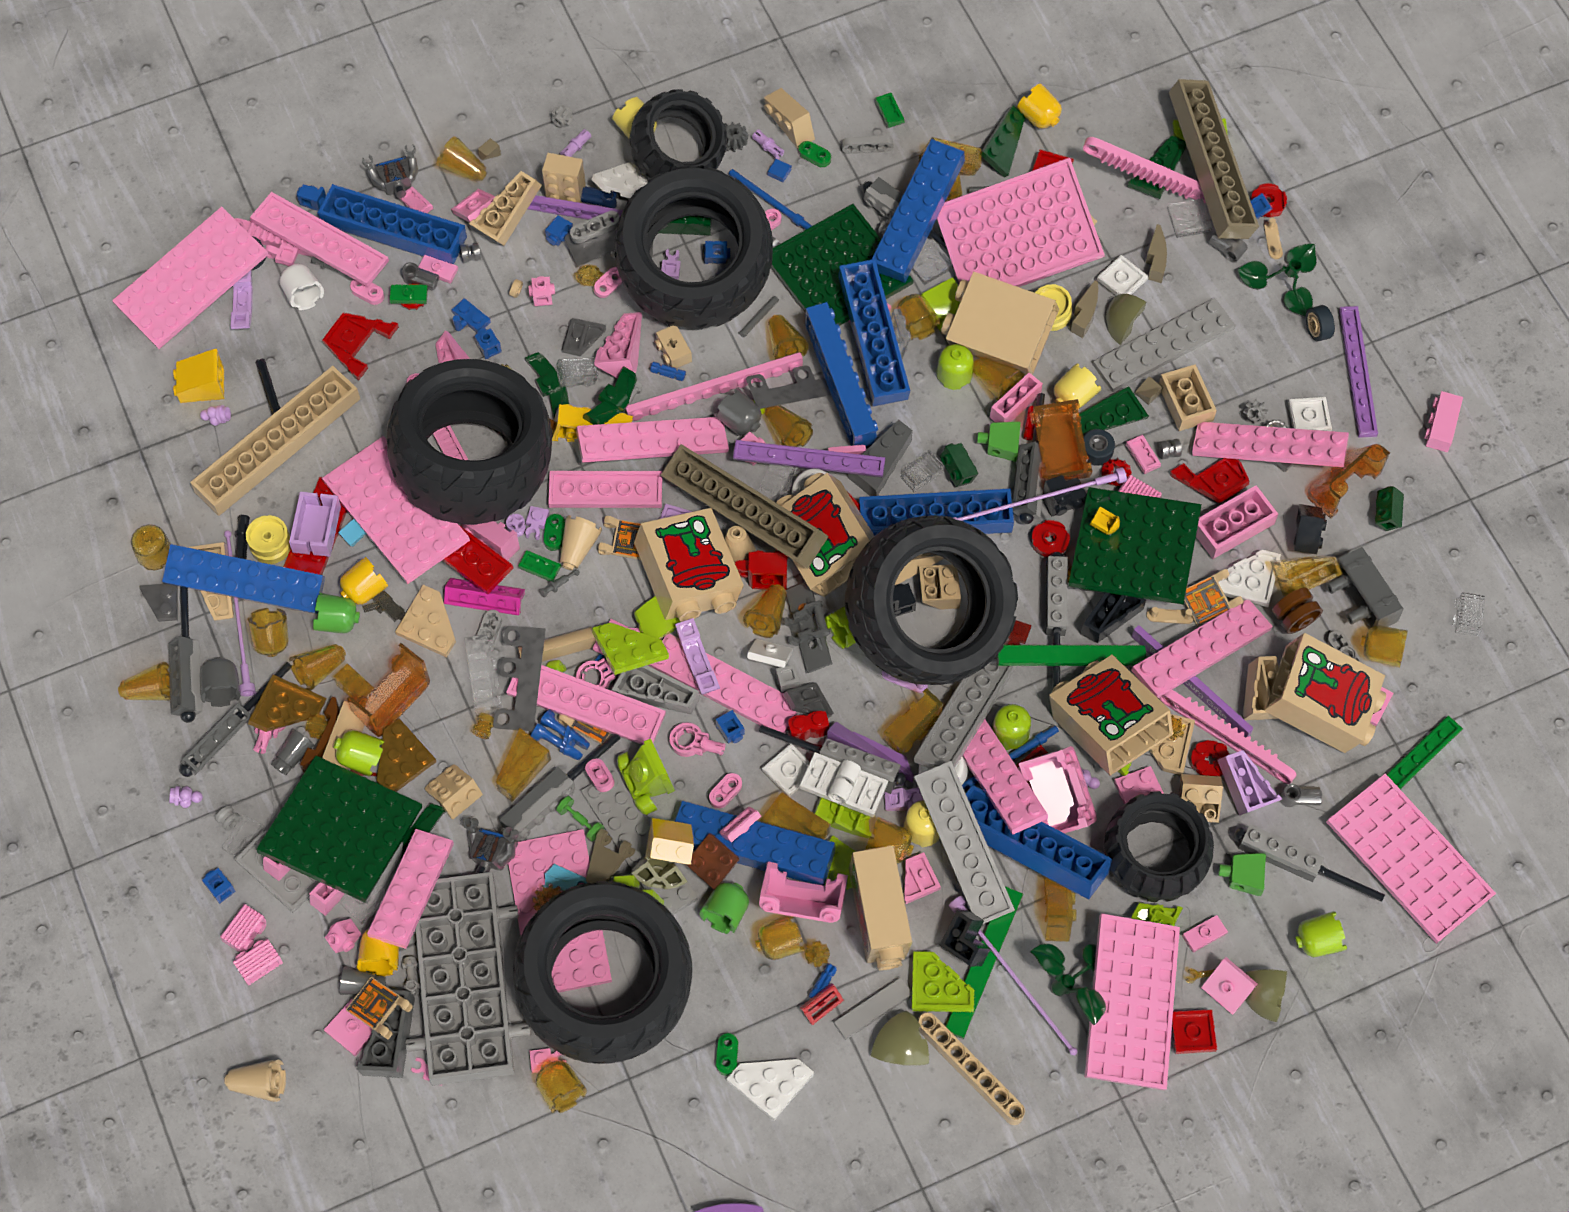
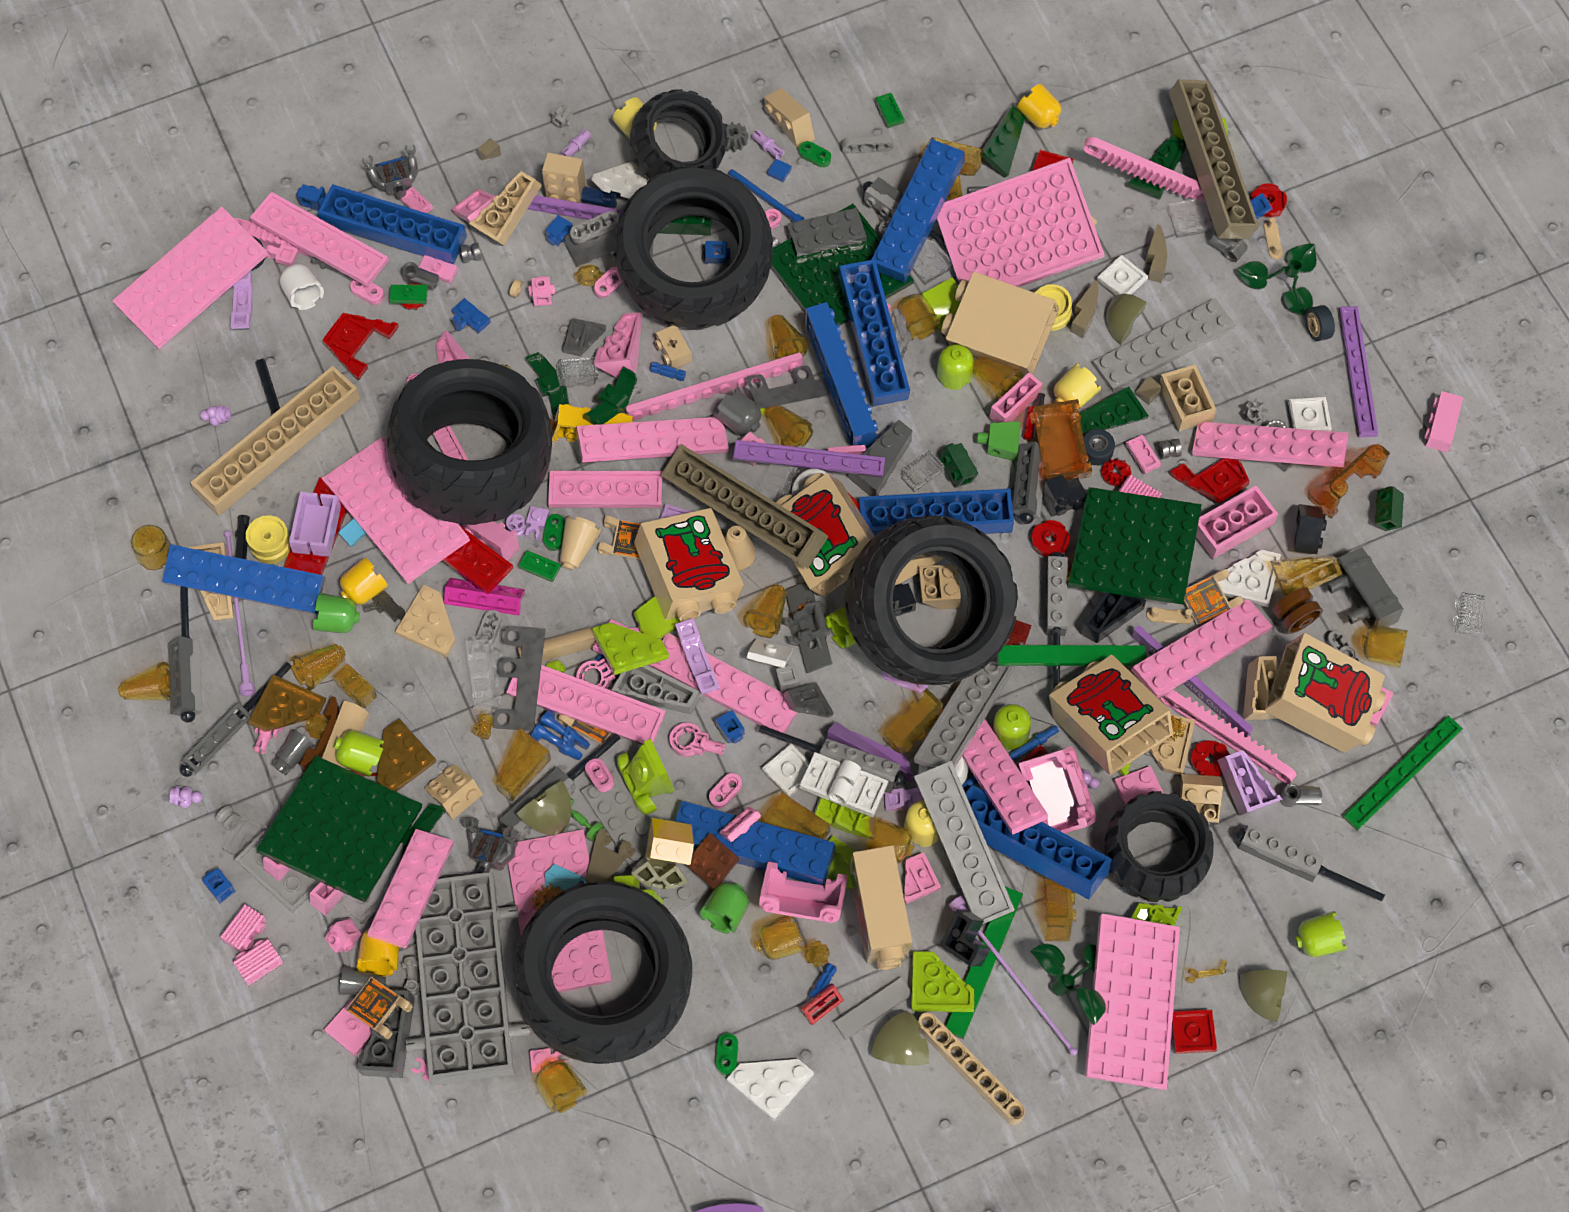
(162, 600): flat silver wing -> none
(199, 378): yellow slope -> none
(219, 682): dark grey cylinder -> none
(258, 1080): tan cone -> none
(268, 631): clear yellow cylinder -> none
(394, 693): clear orange windscreen -> none
(461, 161): clear yellow cone -> none
(487, 343): blue brick -> none
(549, 811): none -> olive brick
(557, 583): dark grey piece -> none
(671, 265): lavender plate -> none
(756, 319): dark grey bar -> none
(764, 569): red hinge -> none
(813, 725): red brick -> none
(826, 232): none -> dark grey plate
(1105, 521): yellow plate -> none
(1119, 475): lavender piece -> none
(1205, 933): bright pink plate -> none
(1229, 985): bright pink plate -> none
(1245, 873): bright green torso -> none
(1411, 858): bright pink plate -> none

